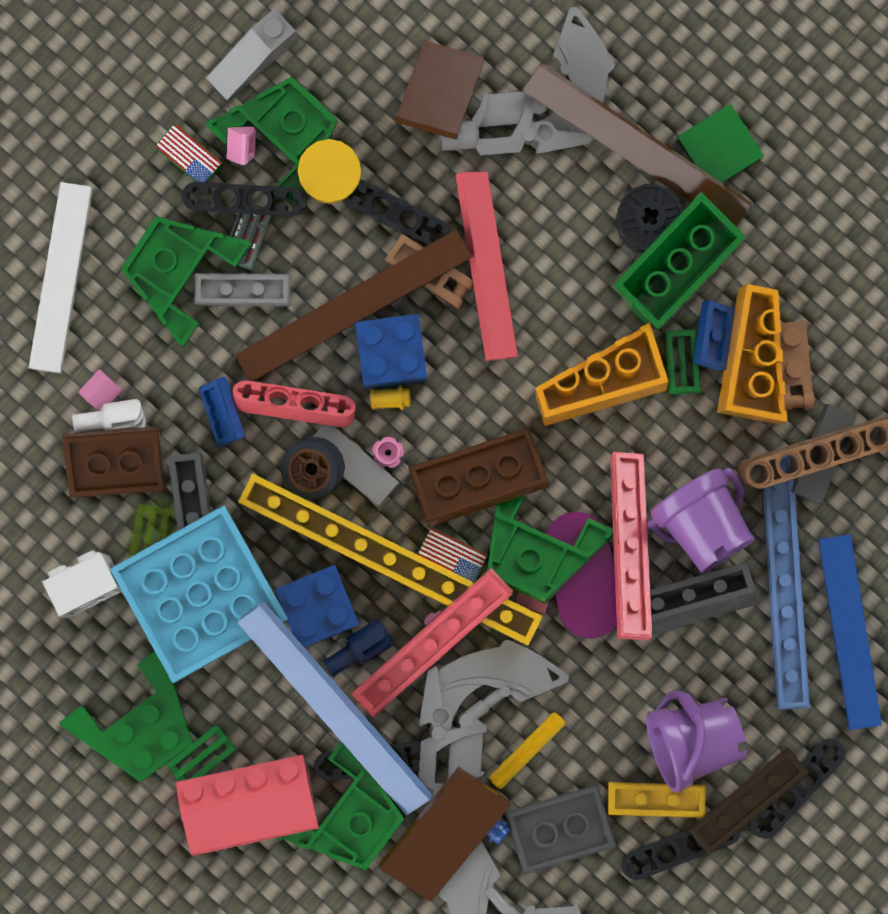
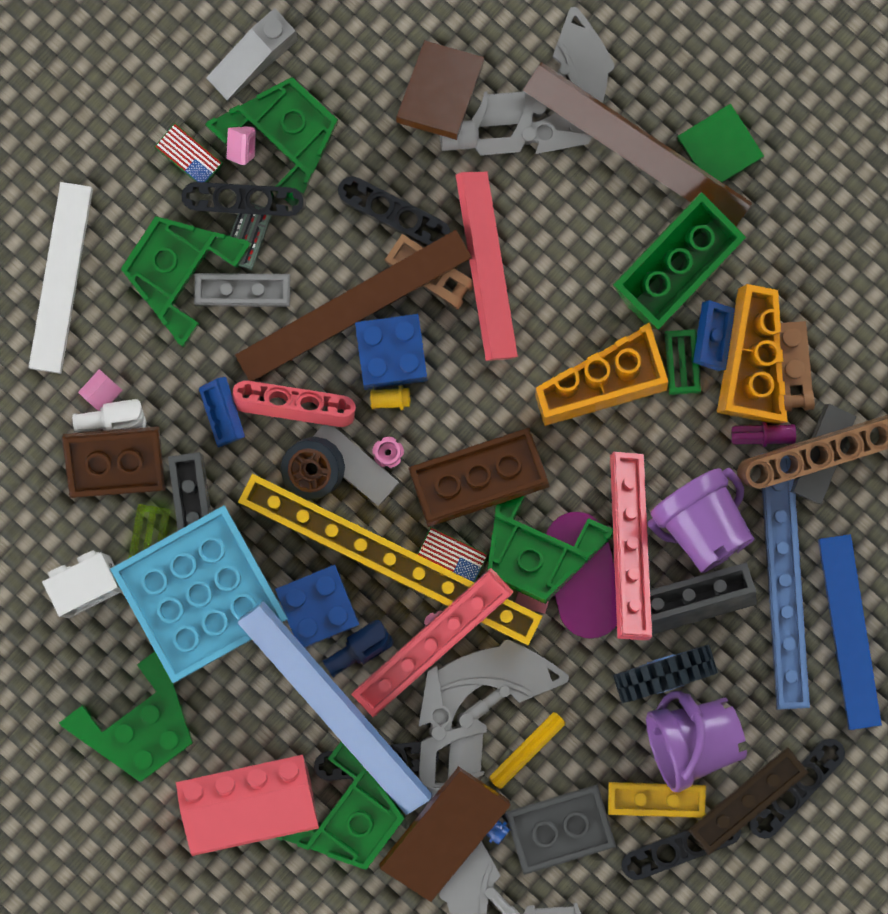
(223, 739): green tile -> none
(329, 171): yellow tile -> none
(635, 204): black wheel -> none
(665, 674): none -> black wheel
(763, 434): none -> magenta axle

